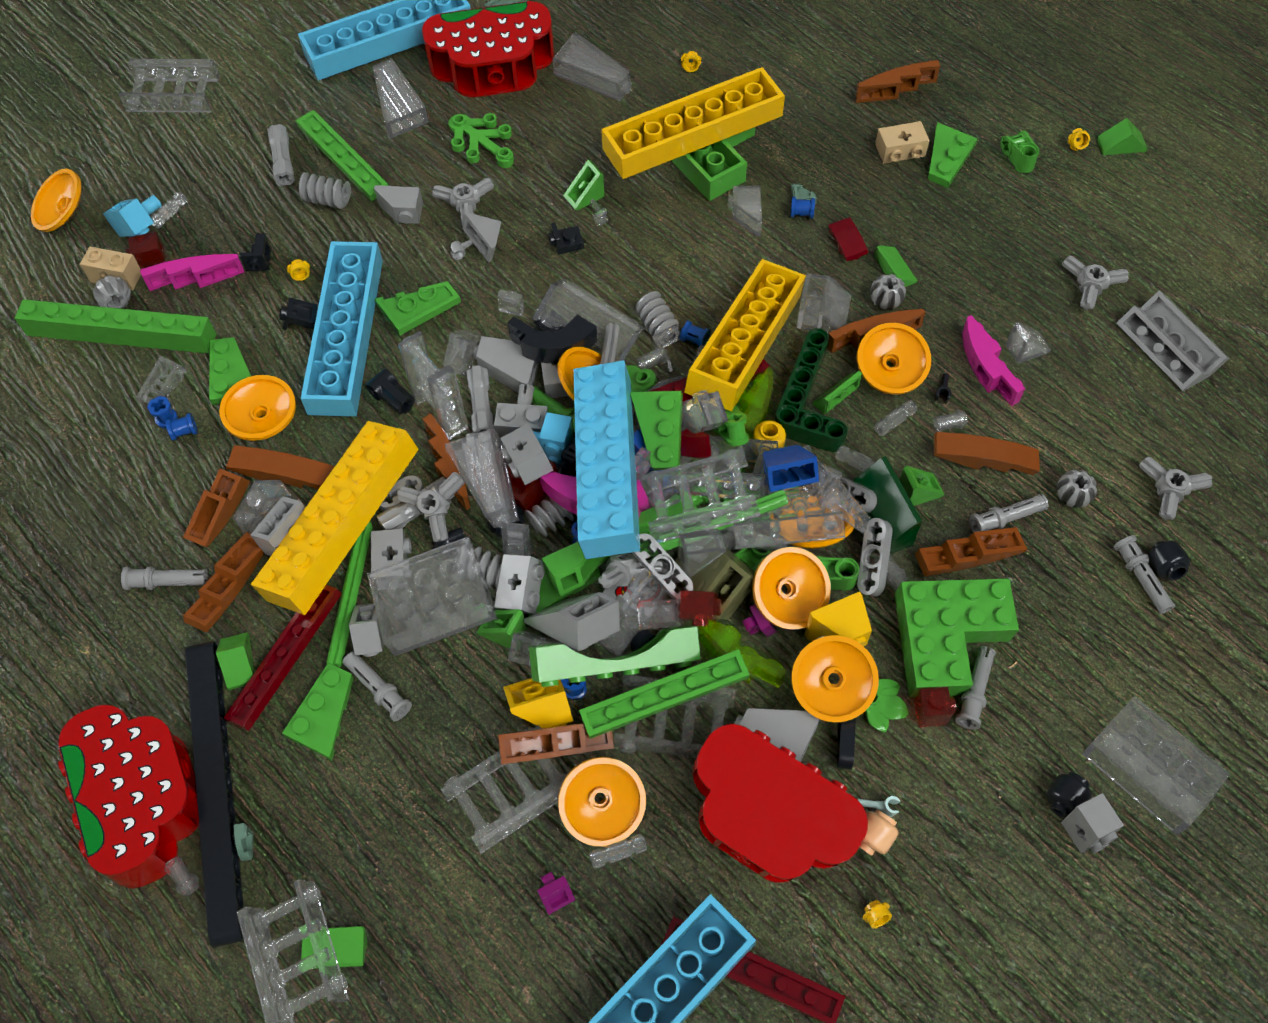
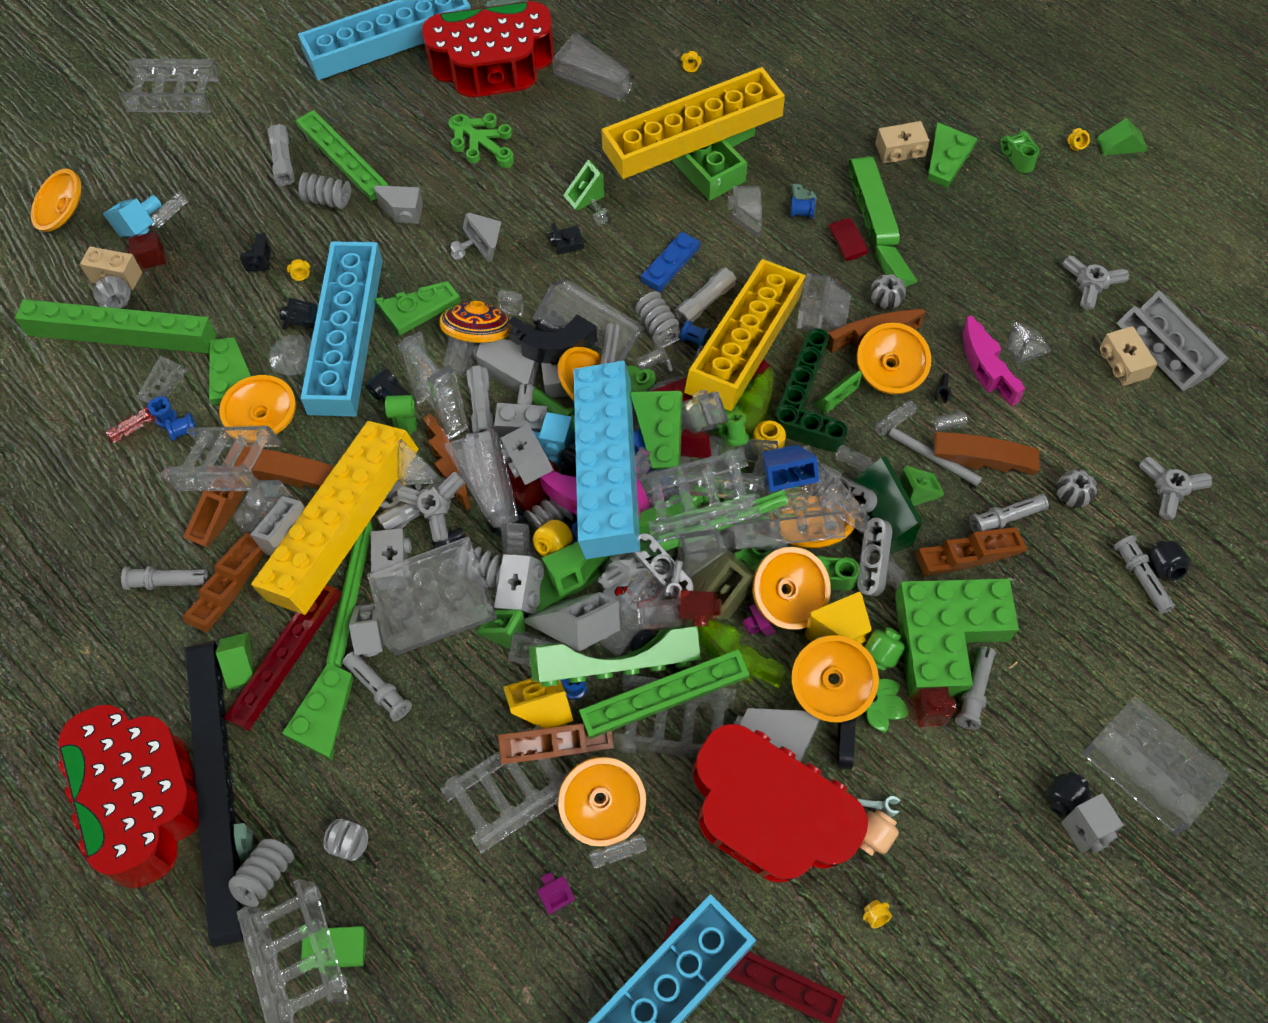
(129, 425): none -> clear red axle
(185, 881): clear pin -> none
(186, 271): dark pink slope -> none
(227, 476): none -> clear fence
(260, 872): none -> light grey piece
(287, 361): none -> clear dish
(345, 839): none -> light grey piece
(398, 100): clear slope -> none
(402, 411): none -> bright green piece
(413, 468): none -> clear slope
(463, 195): light grey bush -> none
(475, 322): none -> dish
(552, 537): none -> yellow head
(670, 261): none -> blue plate
(675, 580): none -> light grey hand
(693, 307): none -> light grey axle
(873, 201): none -> bright green beam
(885, 647): none -> bright green head
(901, 79): dark orange slope -> none
(929, 453): none -> light grey bar
(1127, 356): none -> tan brick

